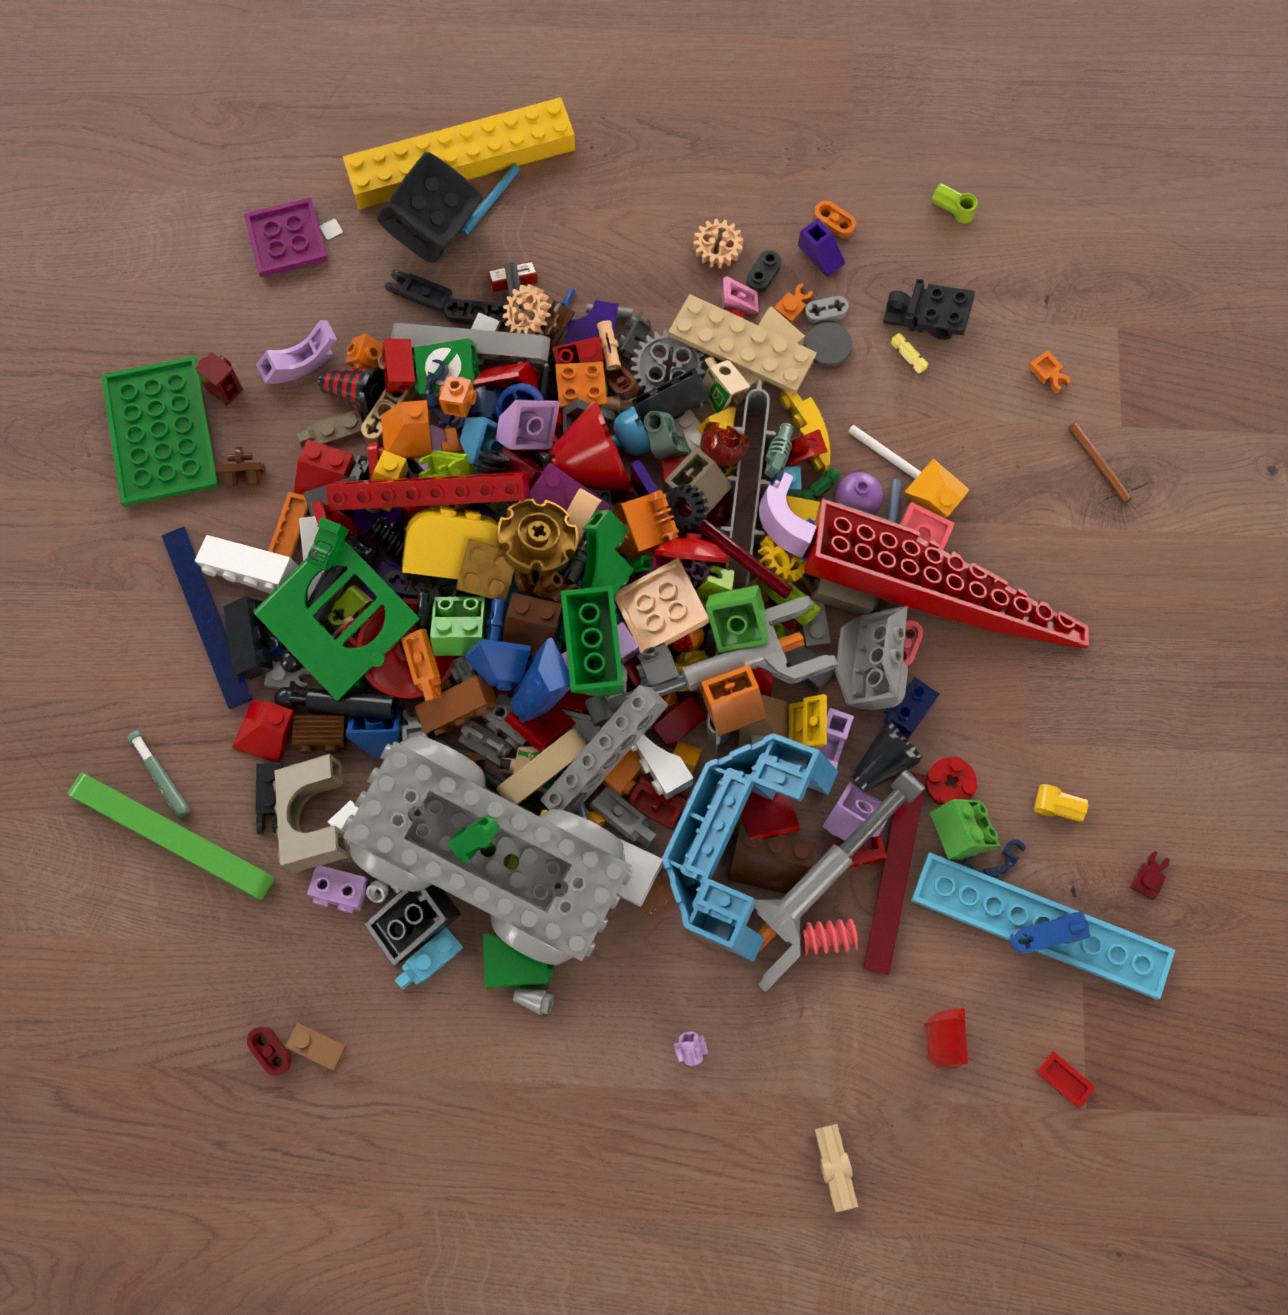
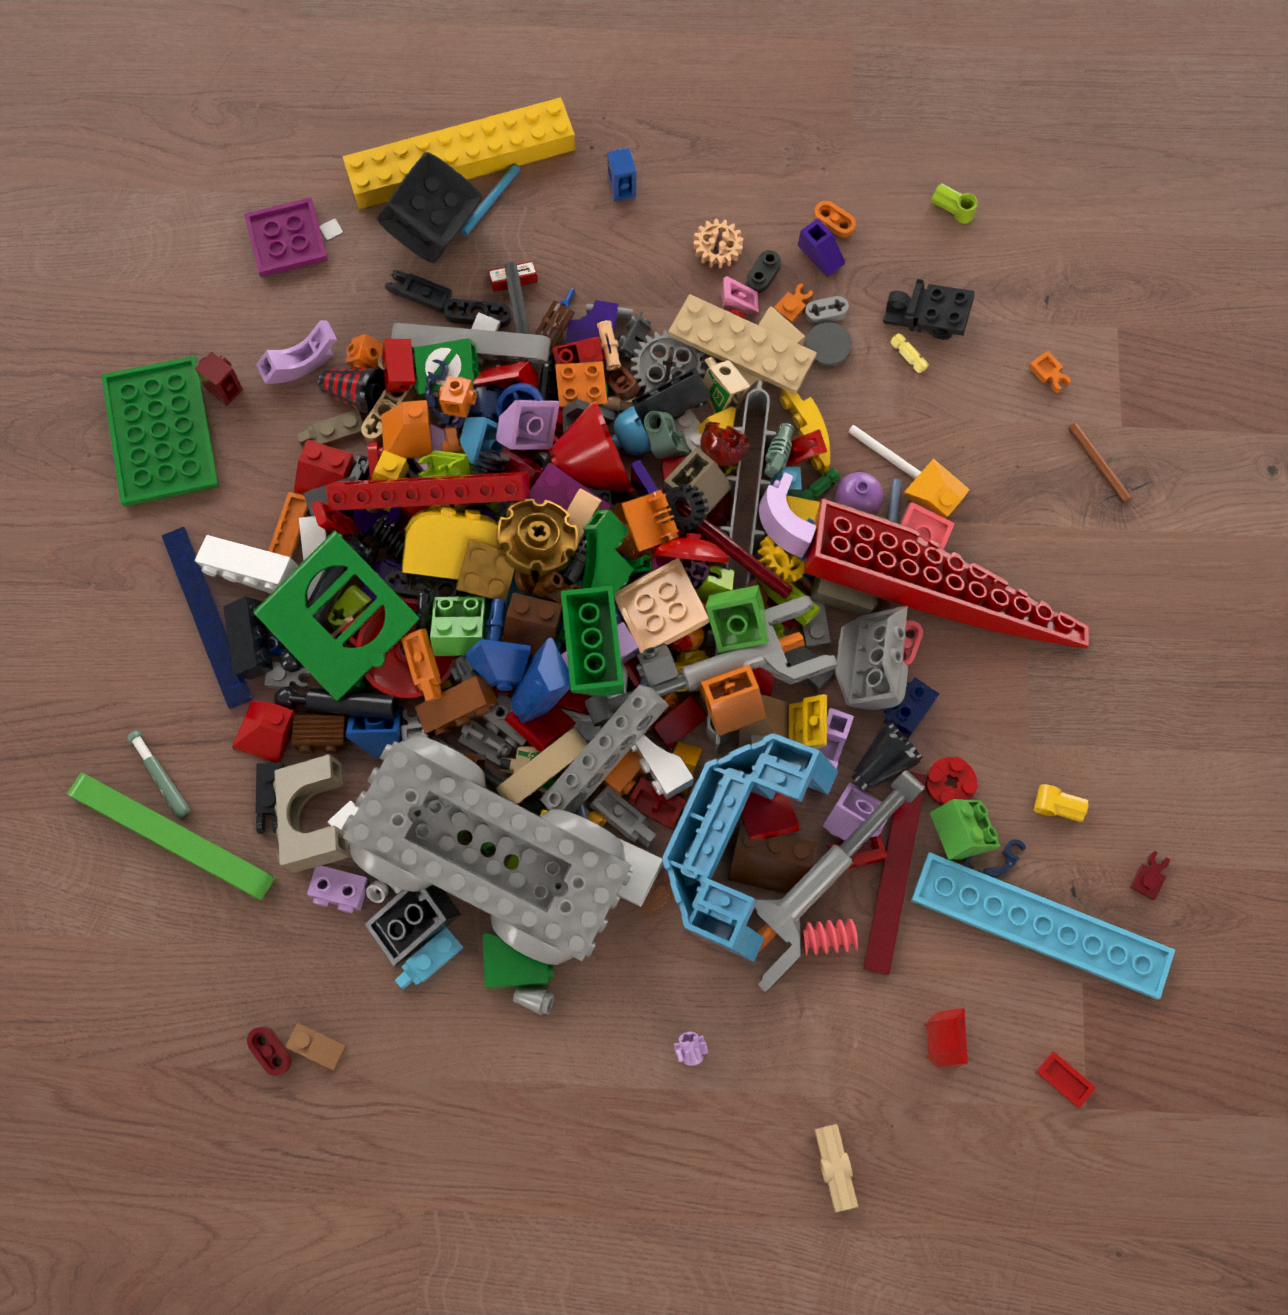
(230, 471): reddish brown hips -> none
(326, 544): green leg -> none
(473, 838): green leg -> none
(538, 306): light nougat gear -> none
(621, 174): none -> blue brick
(1051, 933): blue piece -> none

